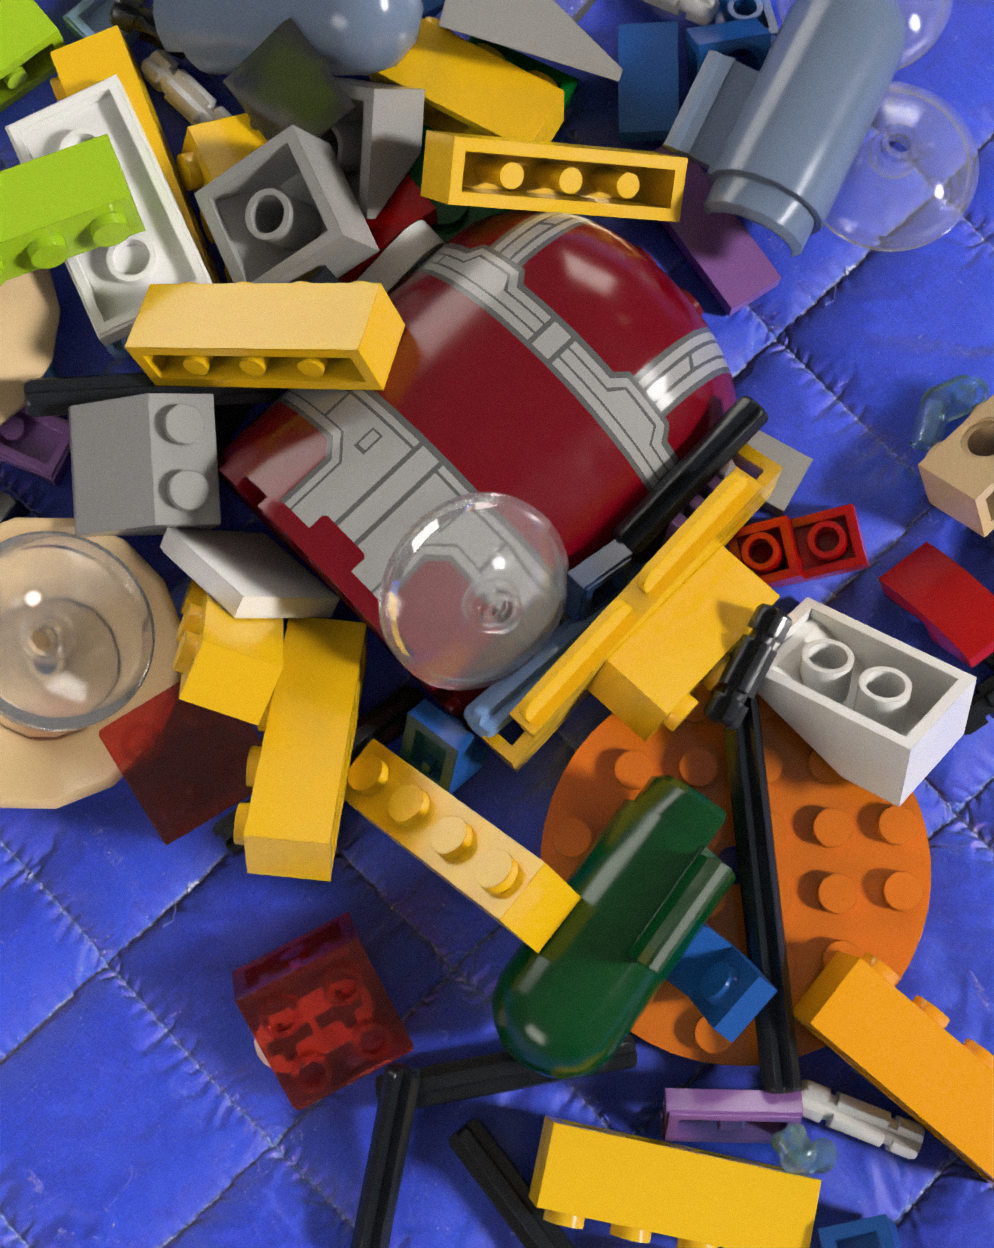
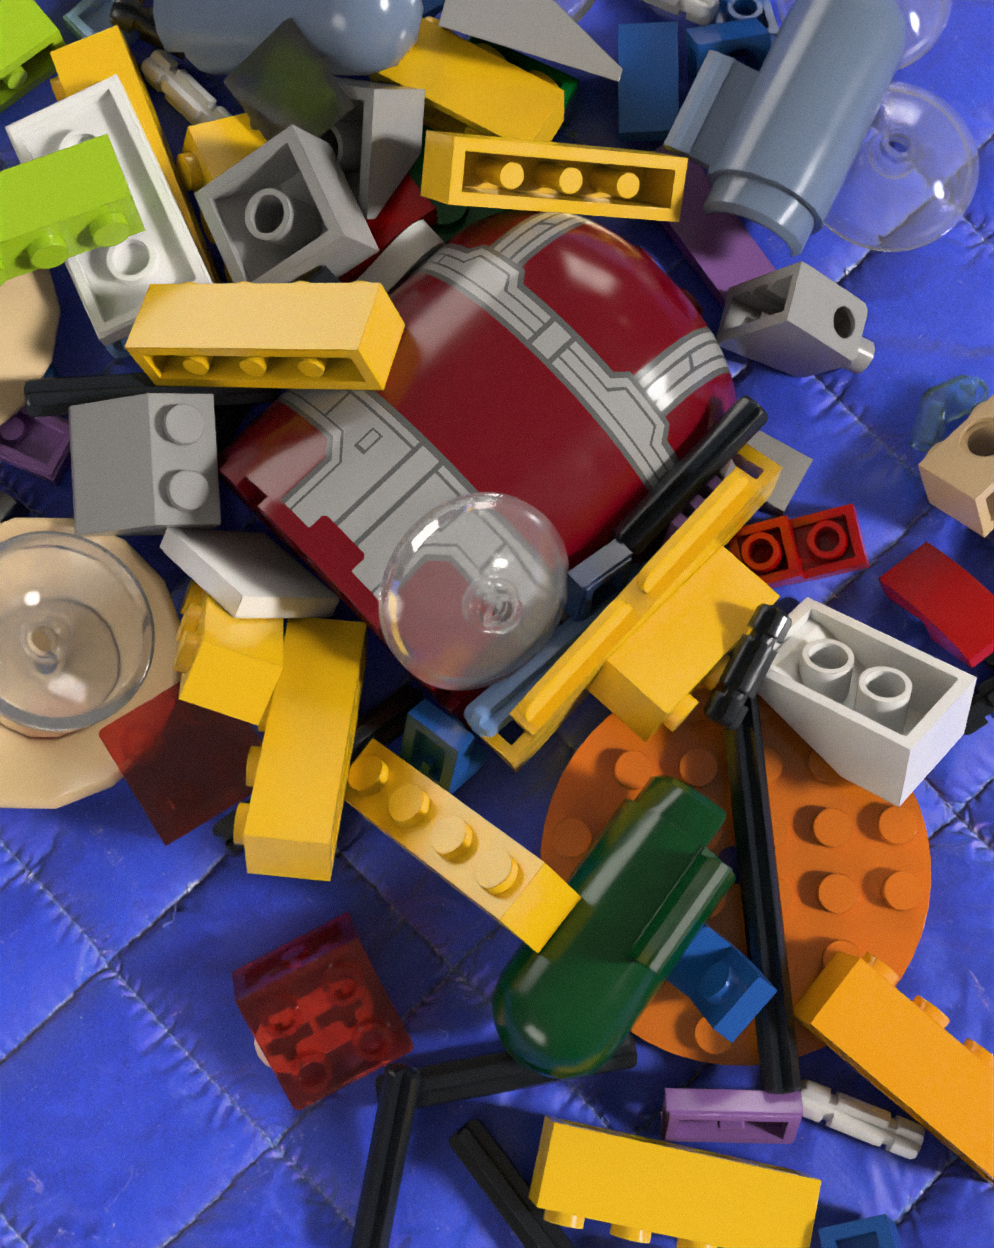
(796, 323): none -> light grey torso
(803, 1154): clear light blue arm -> none

